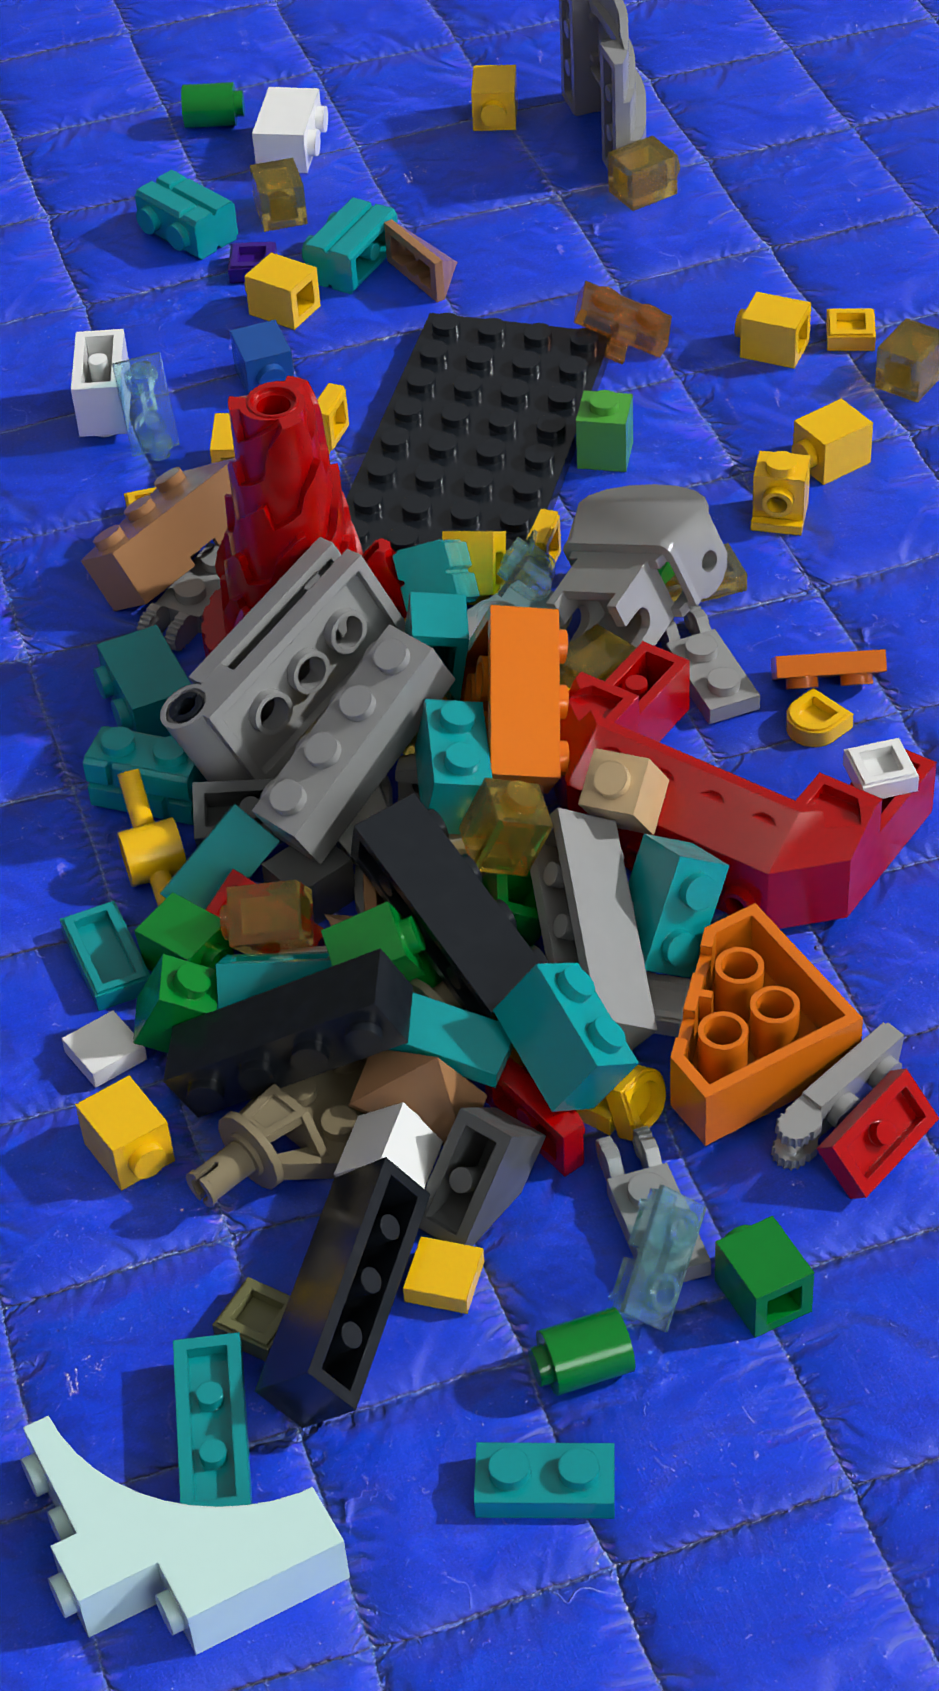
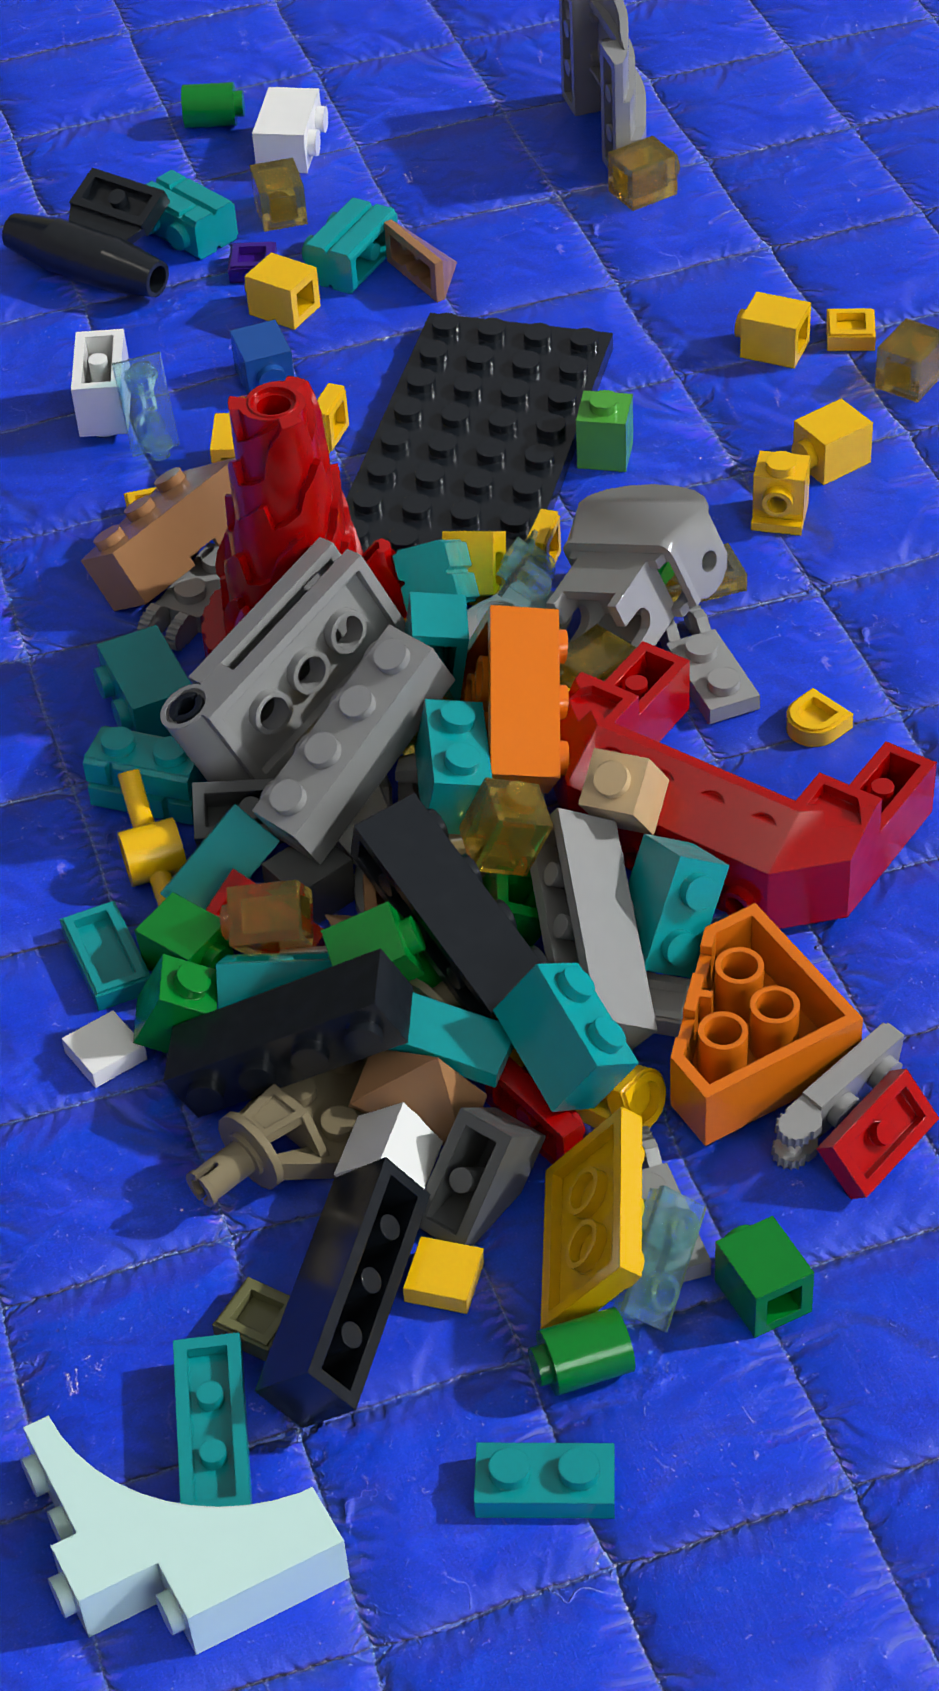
(99, 236): none -> black plate
(125, 1132): yellow brick -> none
(494, 97): yellow brick -> none
(593, 1220): none -> yellow plate
(623, 321): clear orange plate -> none
(851, 666): orange plate -> none
(881, 768): white tile -> none

